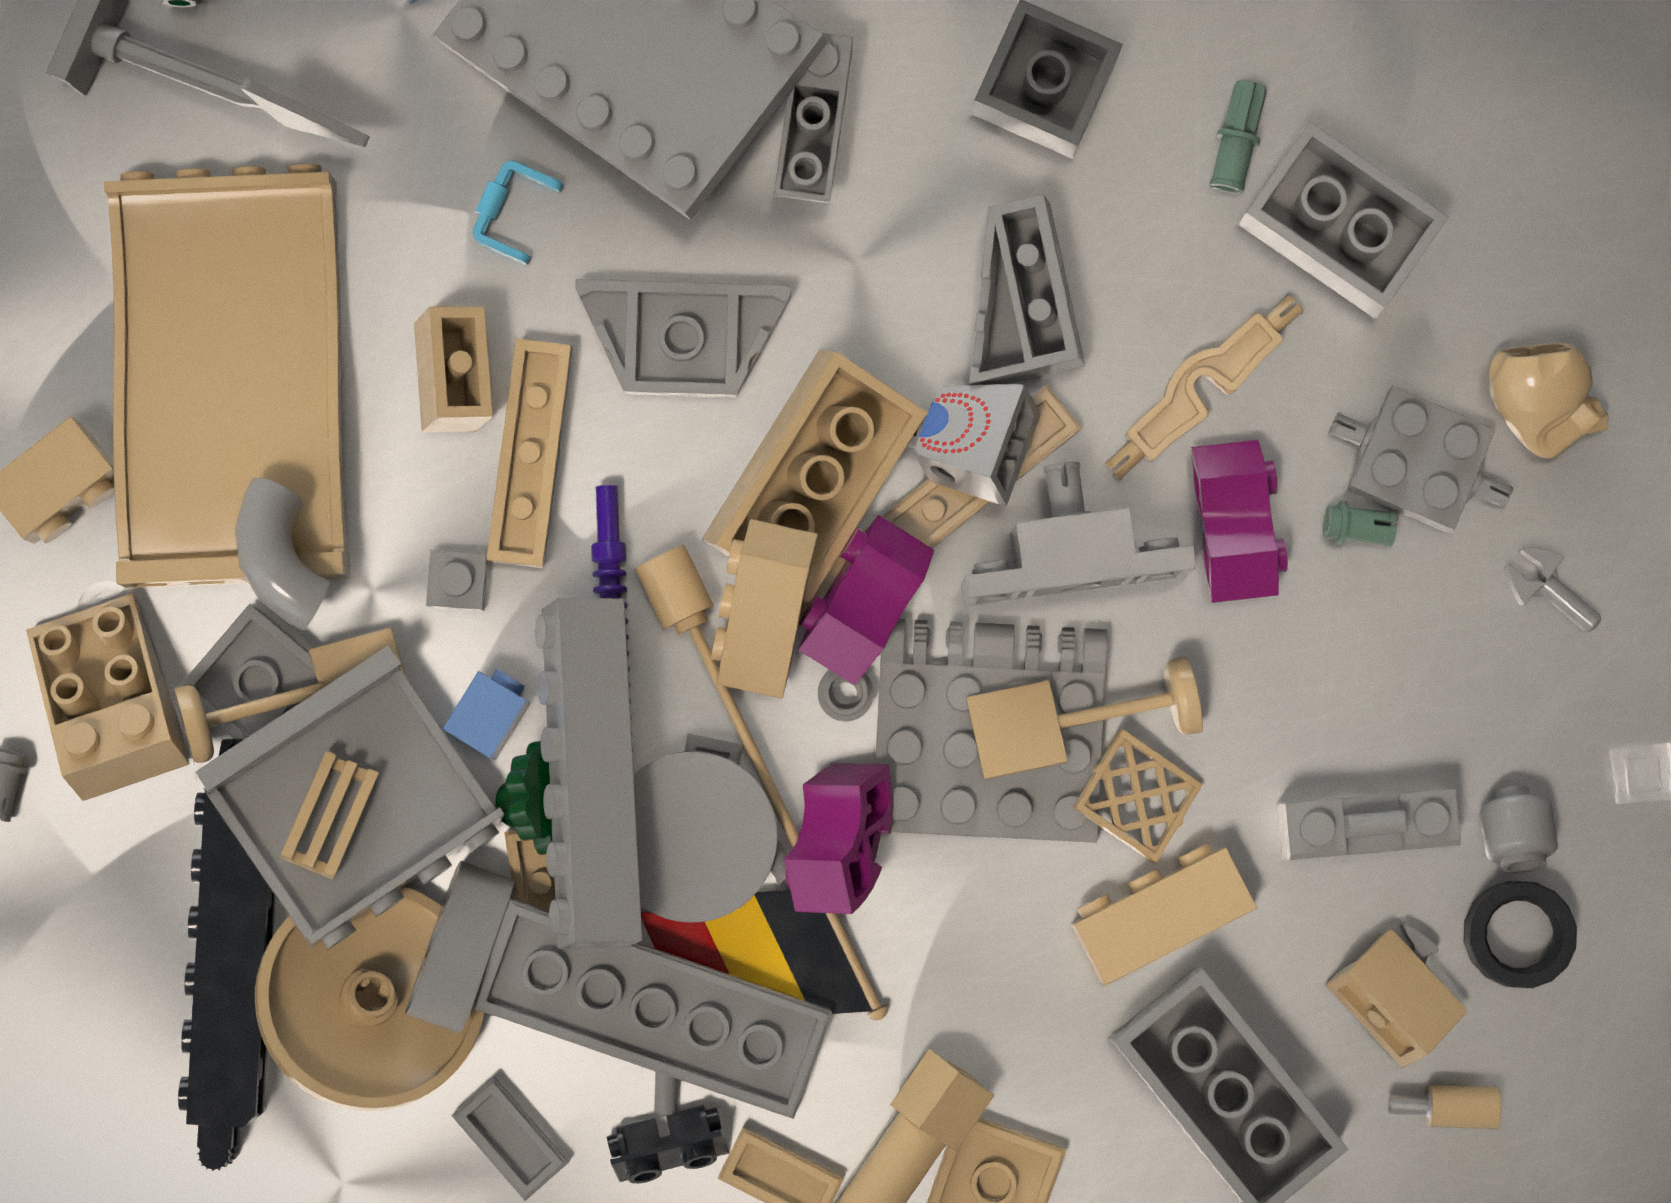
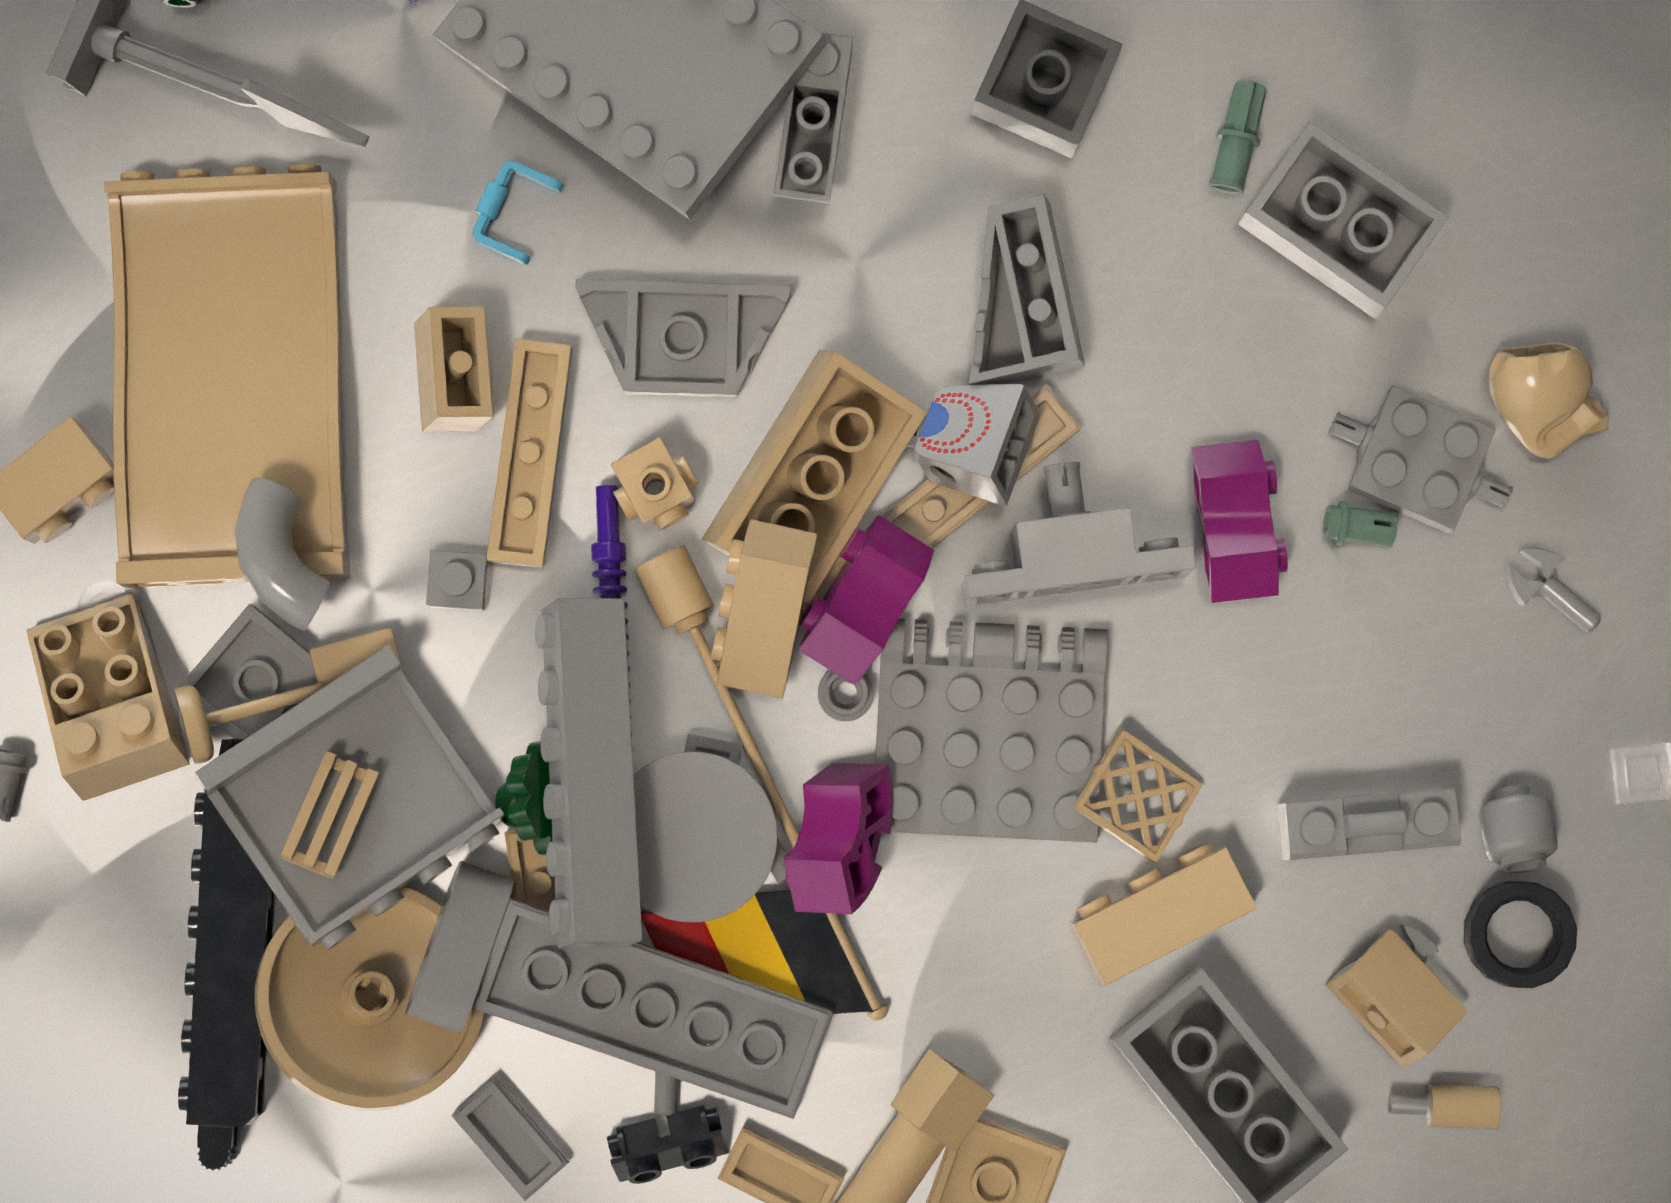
(488, 713): medium blue brick -> none
(646, 466): none -> tan brick
(1022, 732): tan piece -> none
(1223, 366): tan piece -> none

